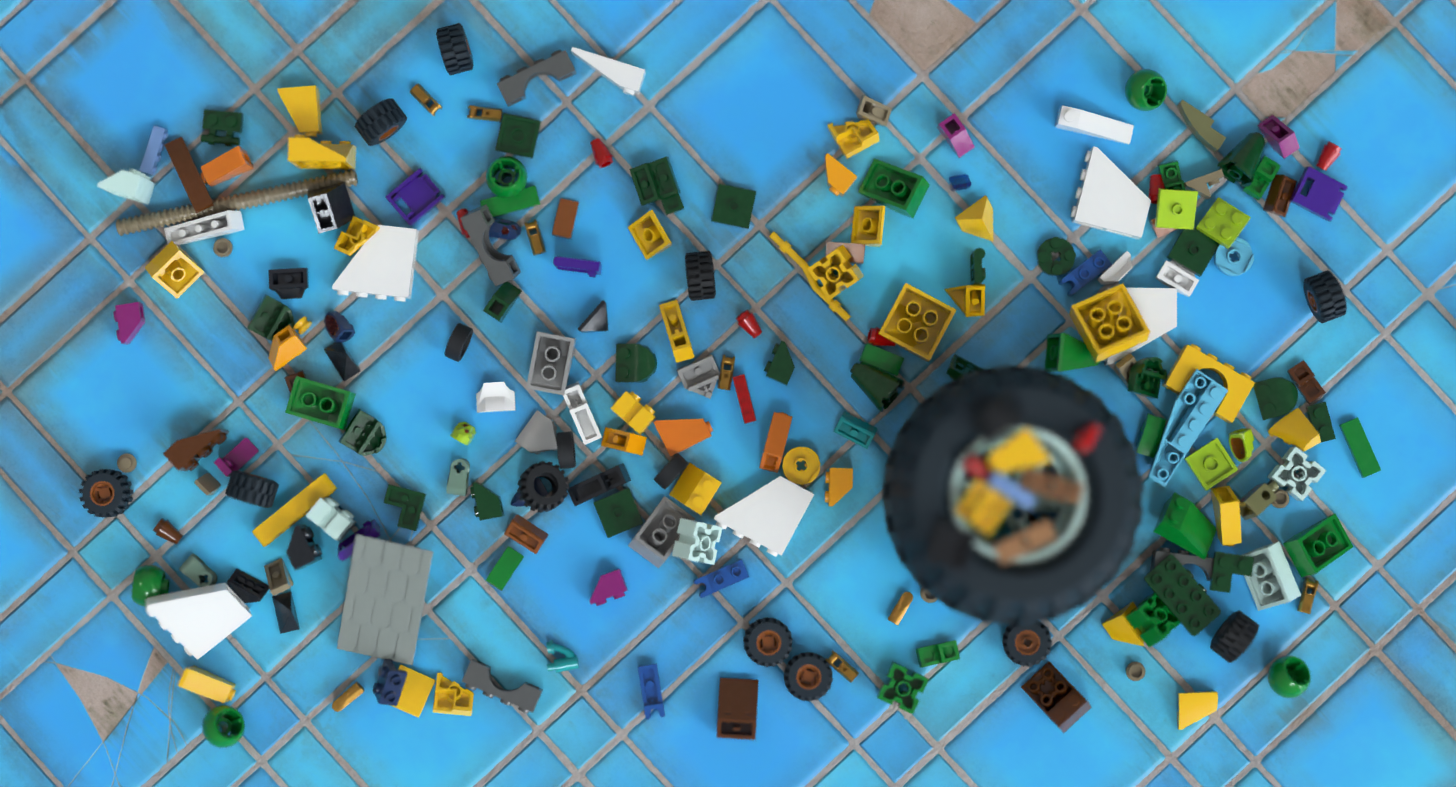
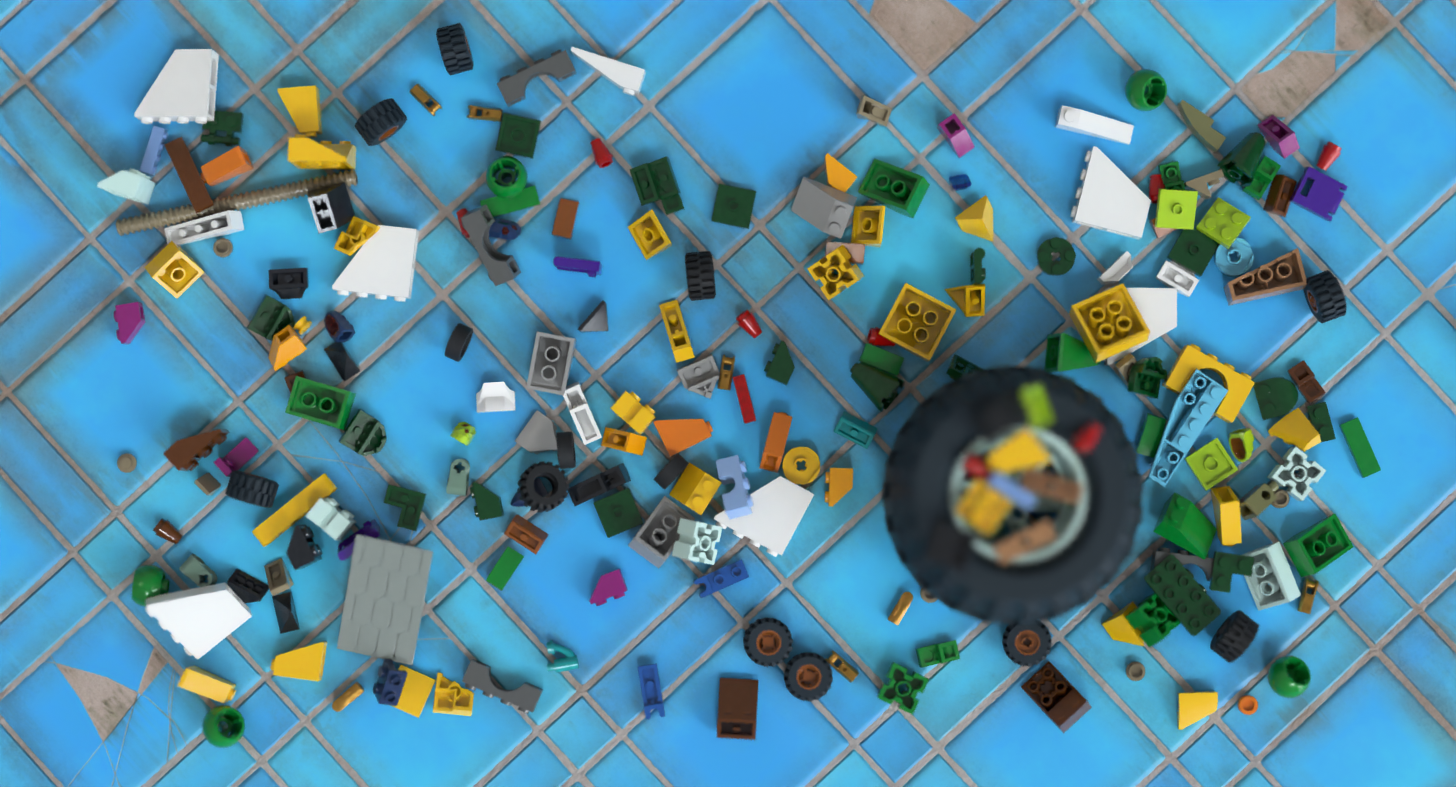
(106, 493): black wheel -> none
(183, 89): none -> white slope
(301, 663): none -> yellow slope
(417, 194): dark purple container -> none
(502, 301): dark green slope -> none
(535, 240): pearl gold bar -> none
(634, 363): dark green slope -> none
(737, 502): none -> light blue arch
(785, 247): yellow bar -> none
(823, 206): none -> light grey slope
(854, 136): yellow slope -> none
(1037, 405): none -> lime plate
(1086, 272): blue plate -> none
(1247, 704): none -> orange tile
(1271, 279): none -> medium nougat wedge

